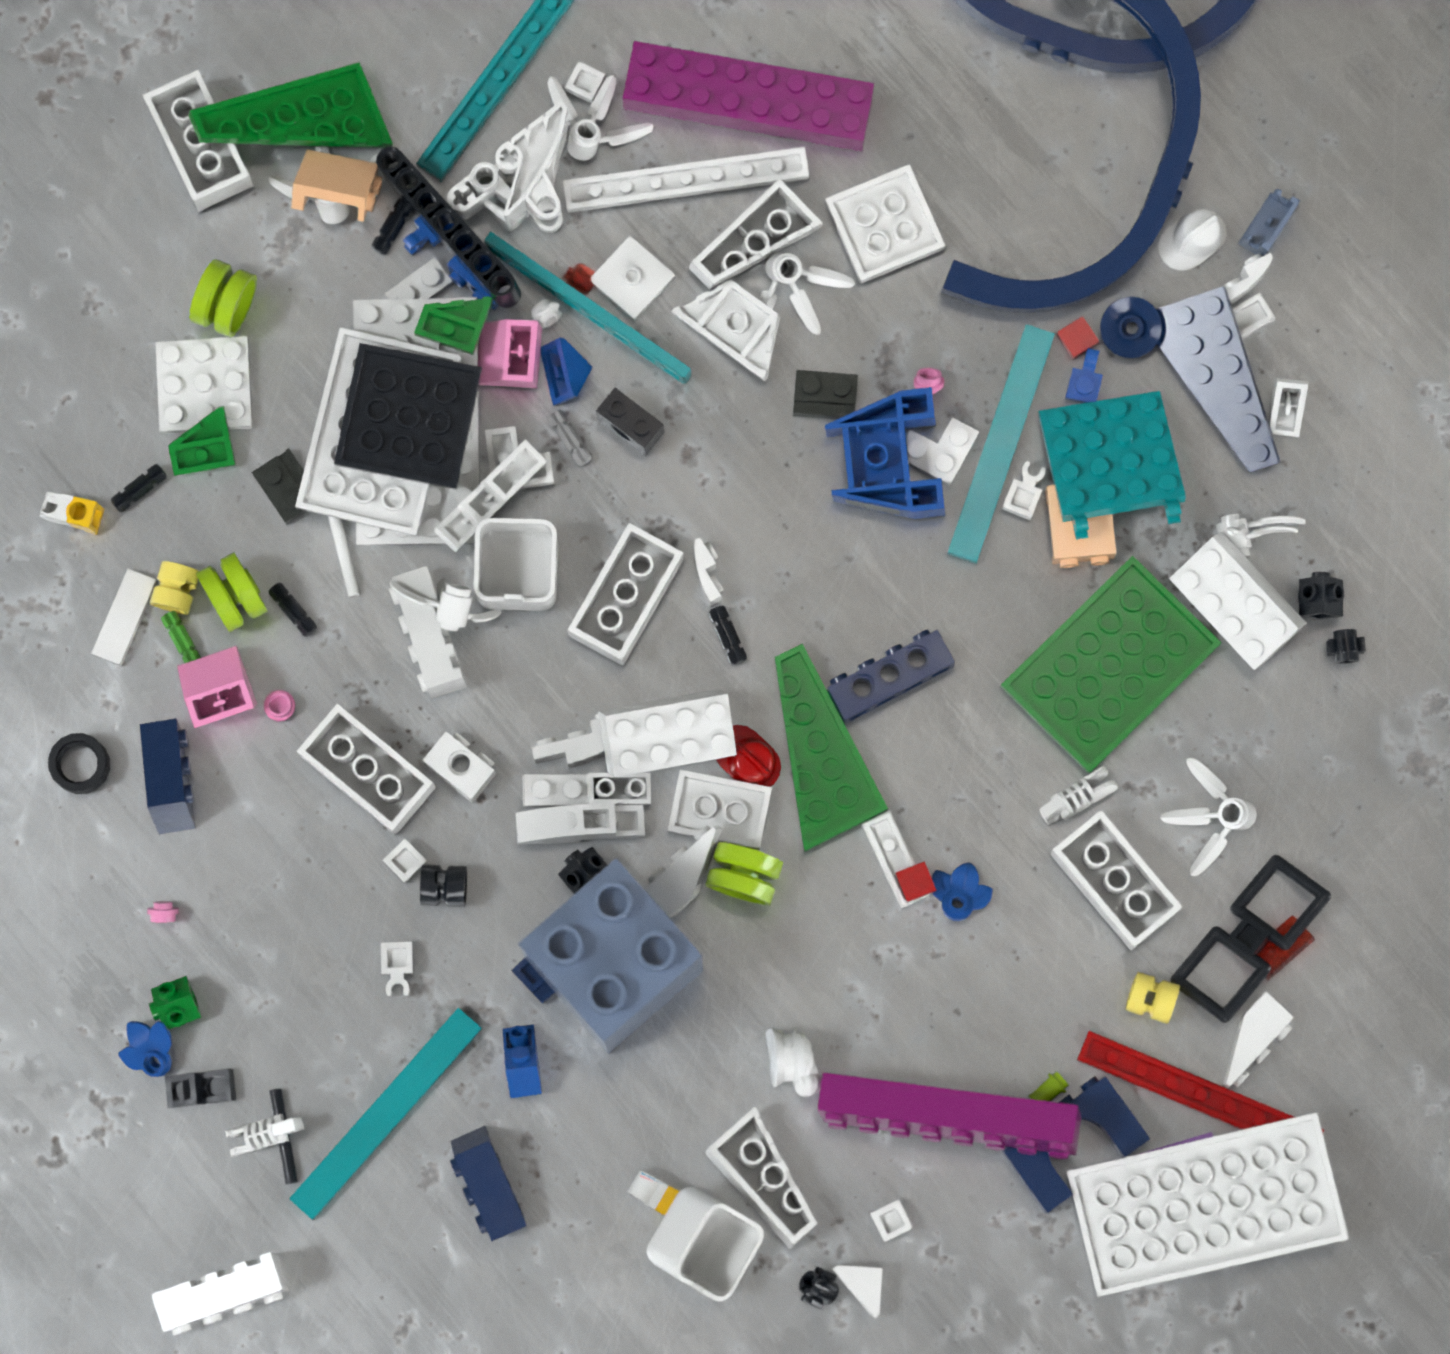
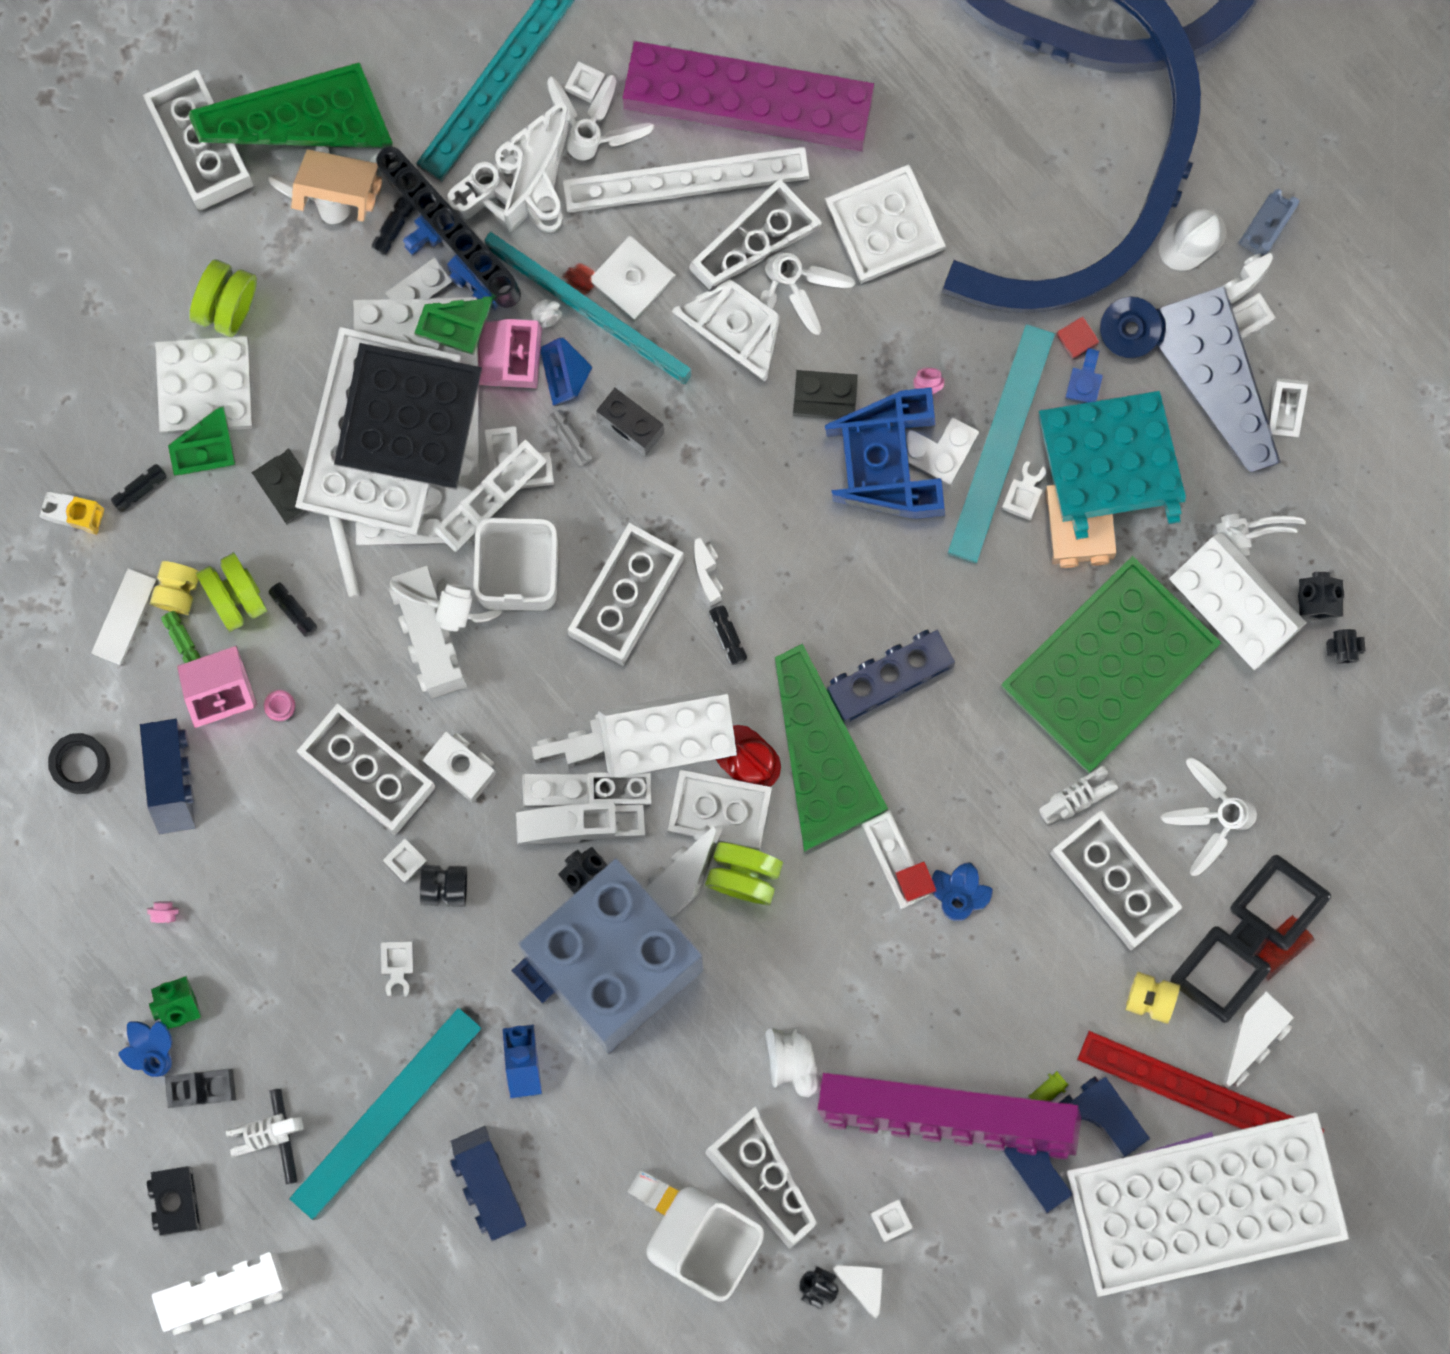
(186, 1217): none -> black brick

